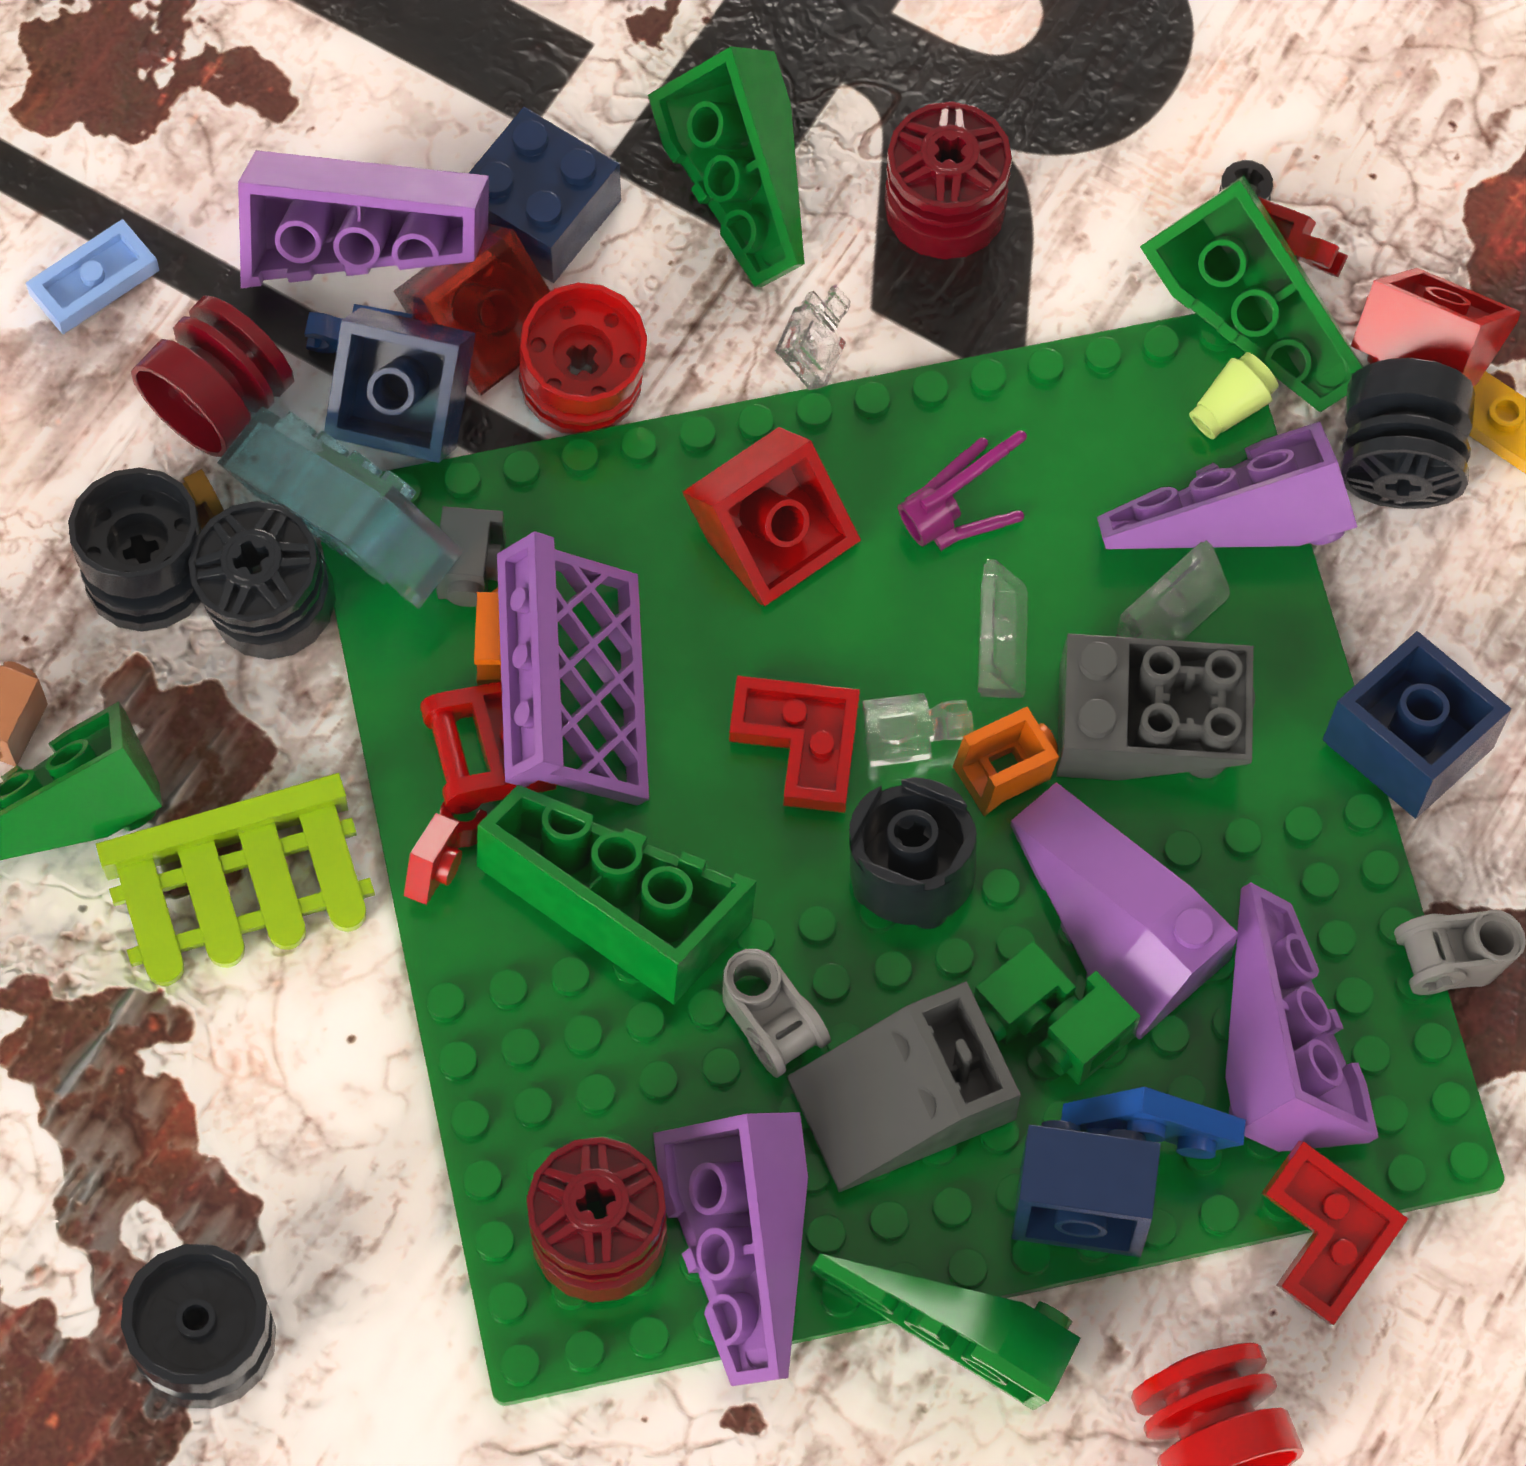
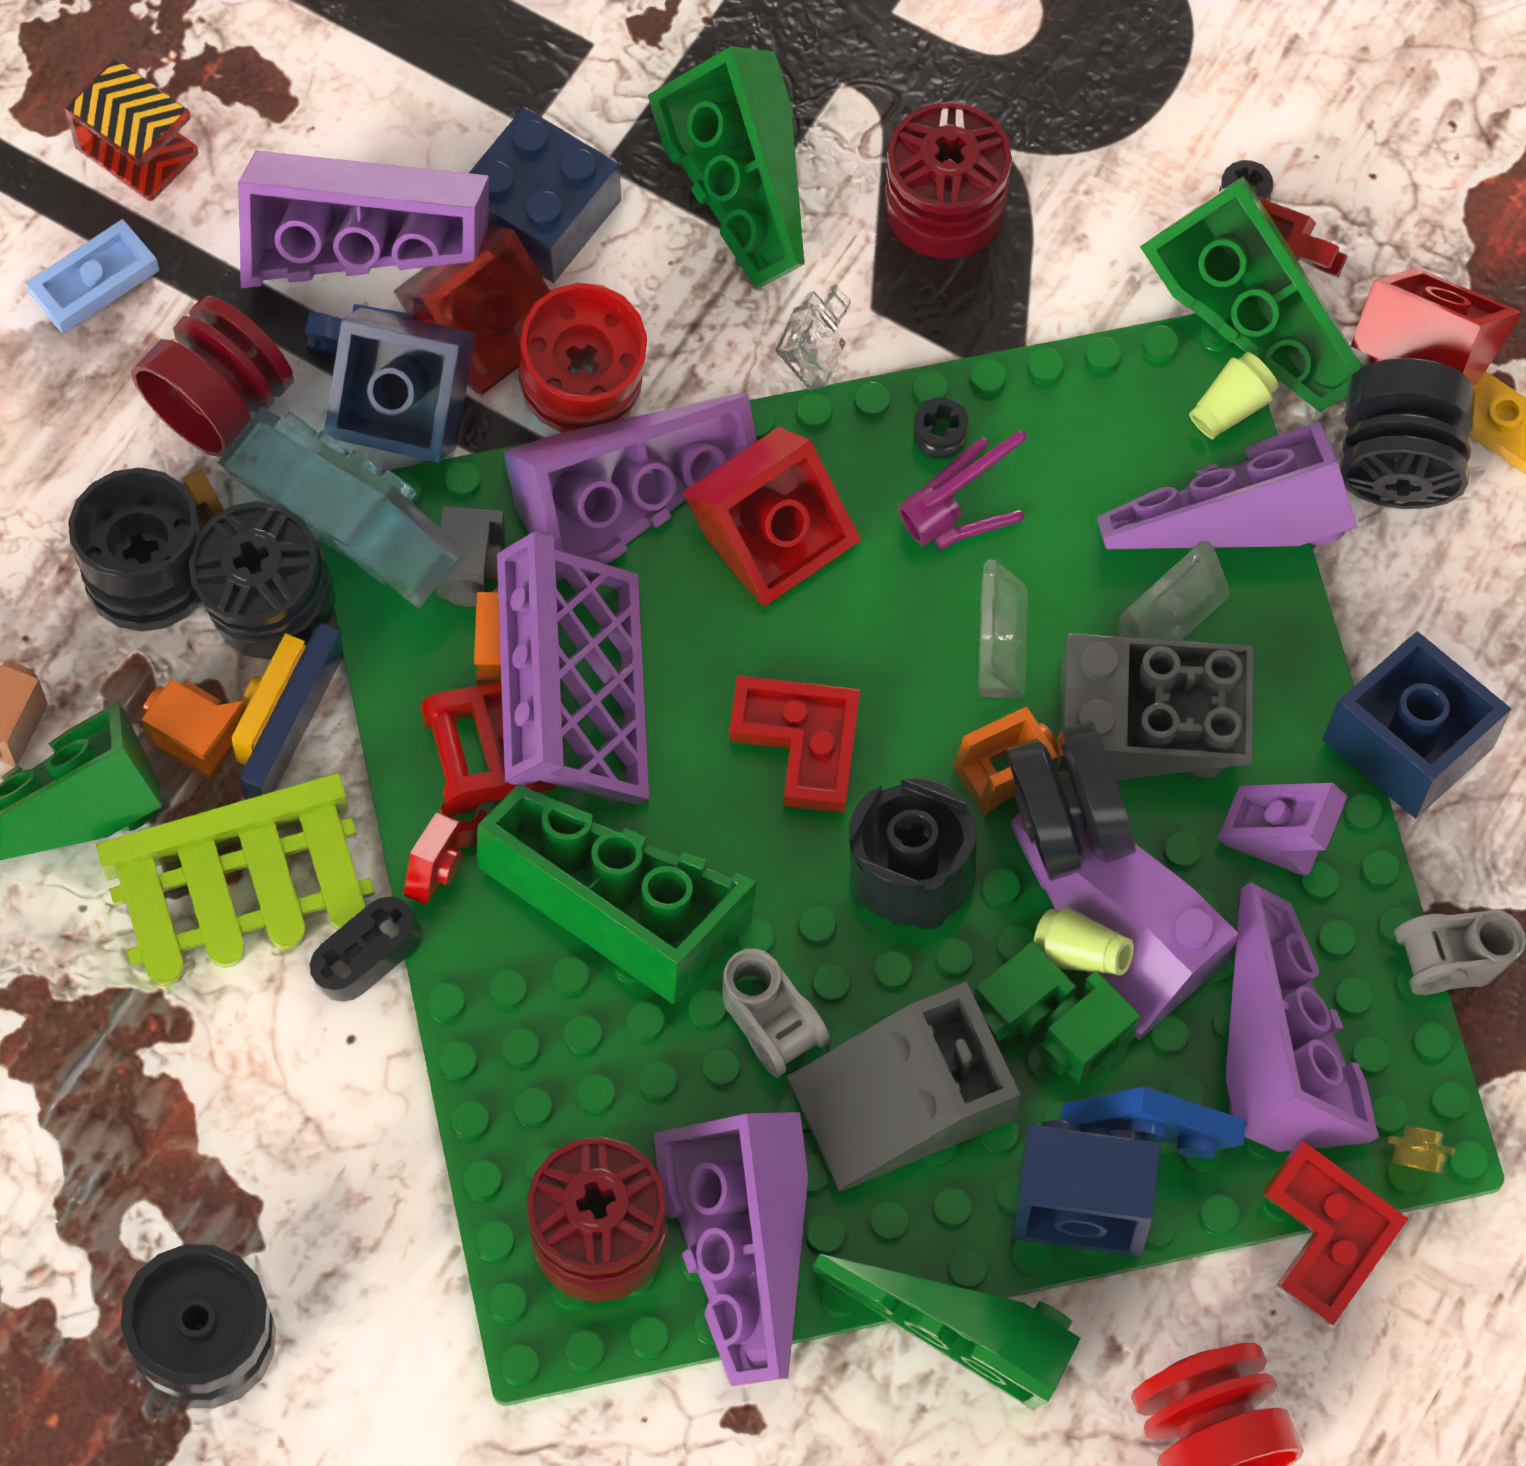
(131, 129): none -> piece
(191, 725): none -> orange window
(263, 696): none -> yellow plate
(293, 712): none -> dark blue tile
(365, 949): none -> black beam
(622, 476): none -> medium lavender wedge
(903, 727): clear plate -> none
(927, 417): none -> black bush
(1067, 801): none -> black wheel
(1082, 943): none -> yellowish green cone
(1283, 822): none -> medium lavender slope
(1420, 1149): none -> clear yellow plate

